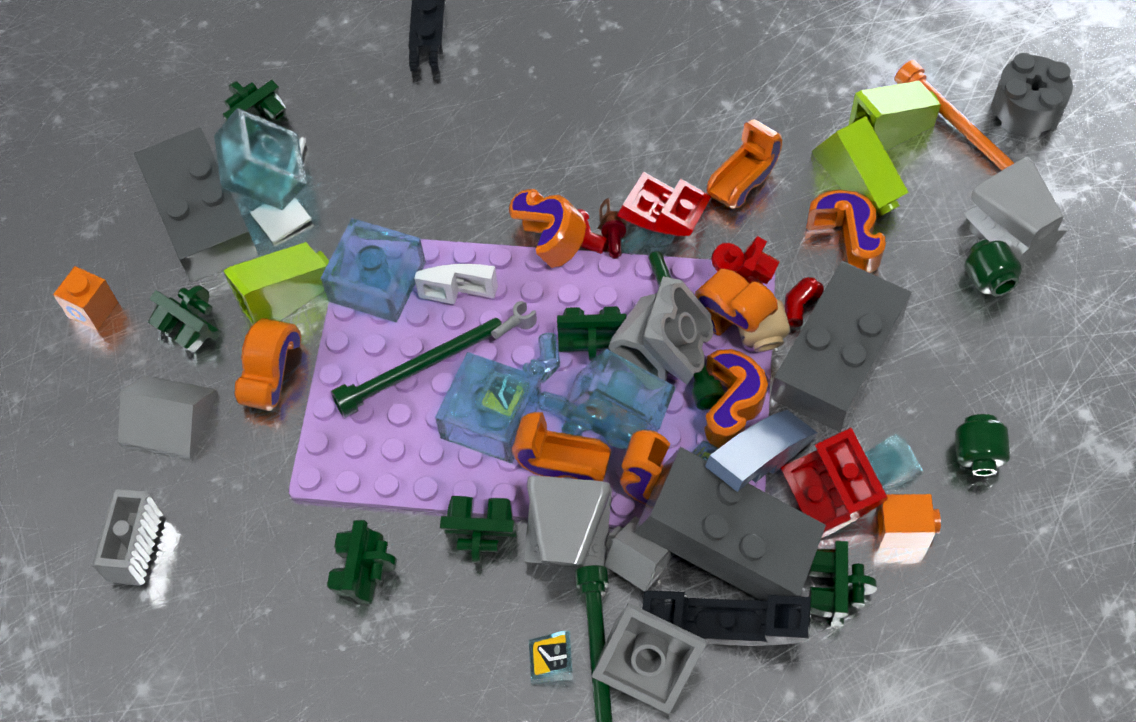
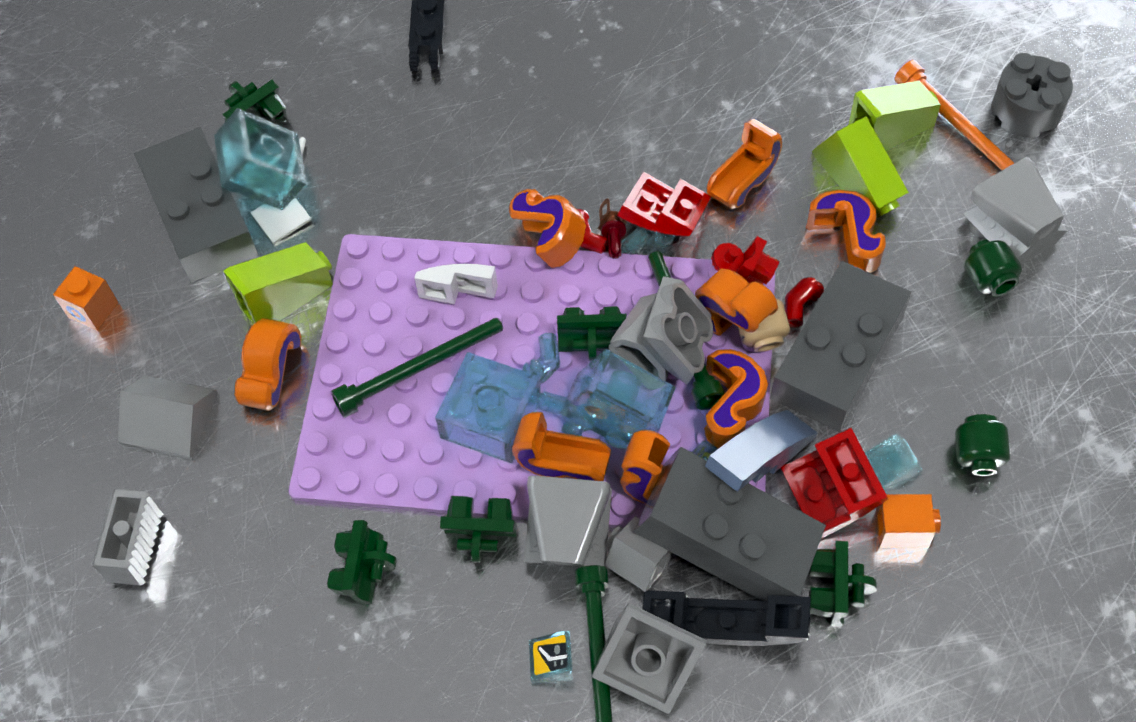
(170, 311): dark green hips -> none
(373, 270): clear light blue brick -> none
(502, 395): clear light blue slope -> none
(517, 319): light grey hand -> none

